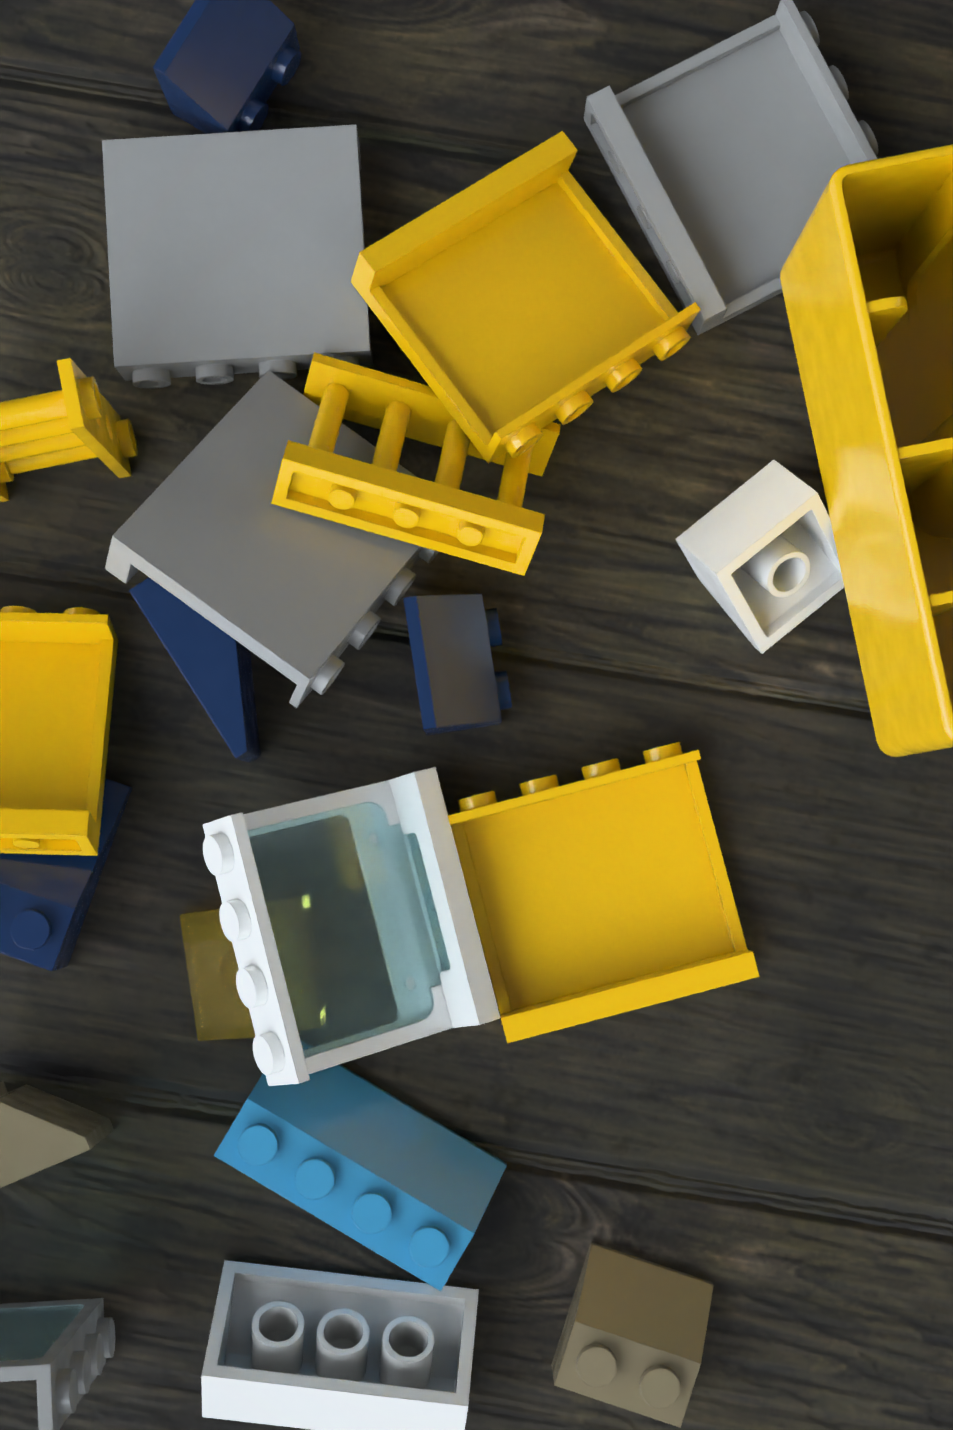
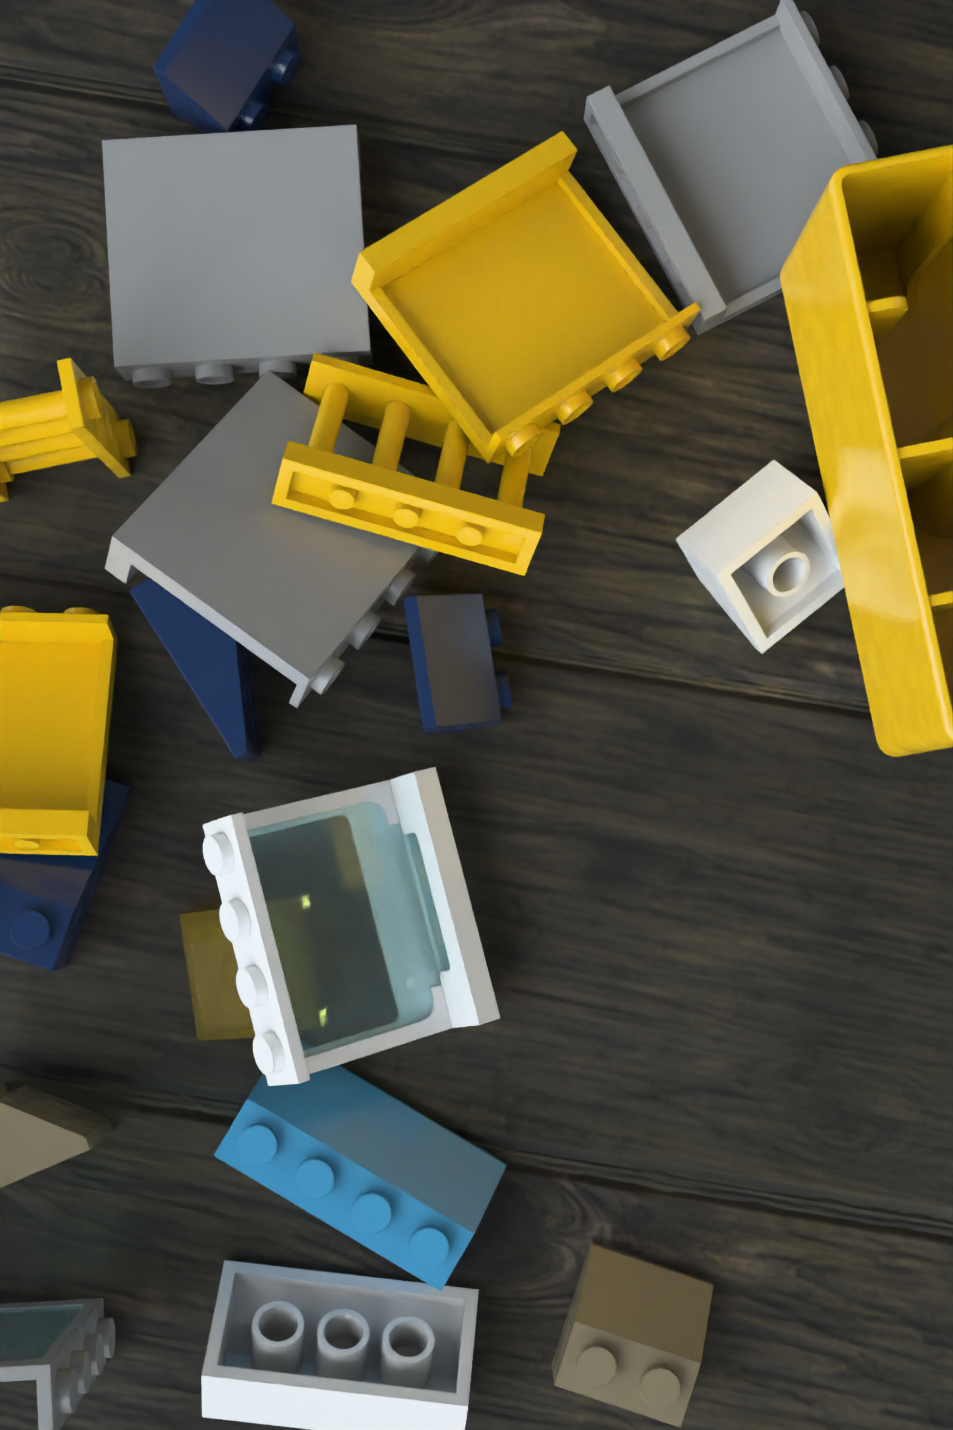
(600, 893): yellow panel -> none

